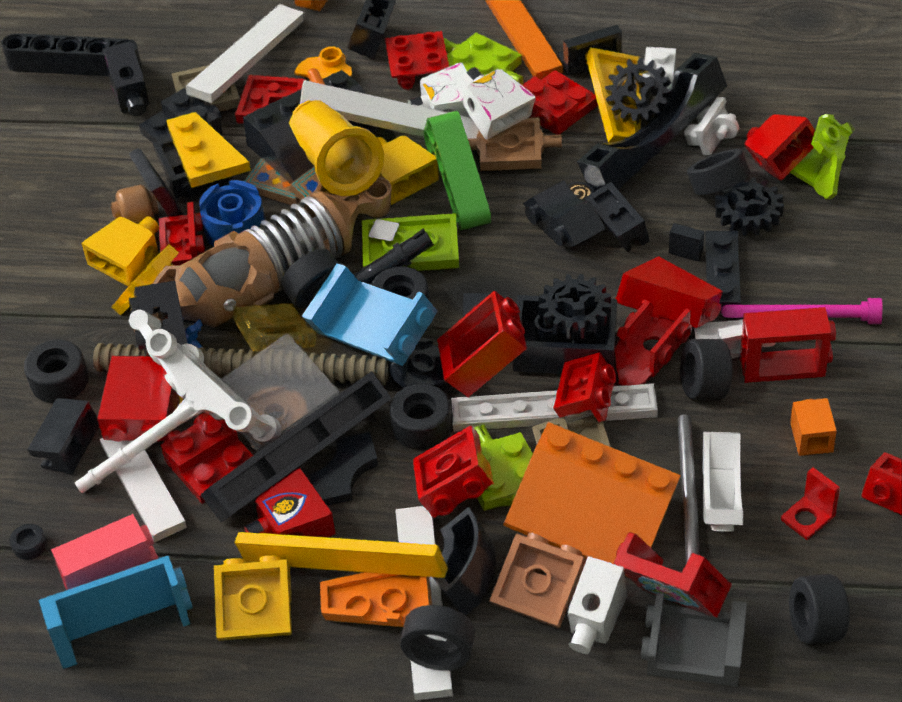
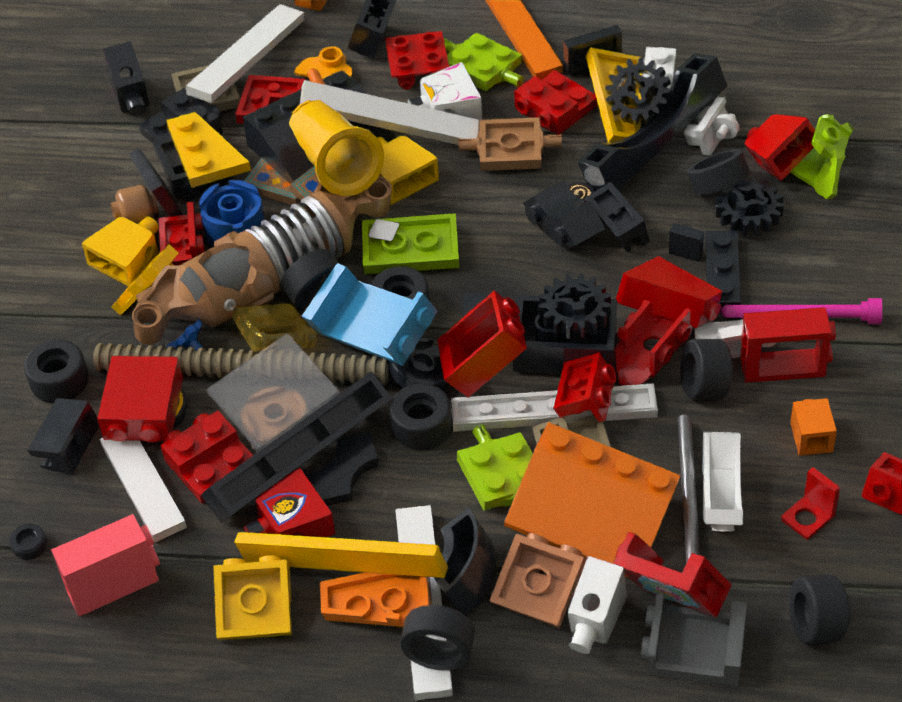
(60, 54): black beam -> none
(112, 602): dark azure panel -> none
(159, 299): black brick -> none
(201, 393): white piece -> none
(396, 257): black pin -> none
(449, 143): bright green beam -> none
(452, 472): red plate -> none
(495, 101): white torso -> none

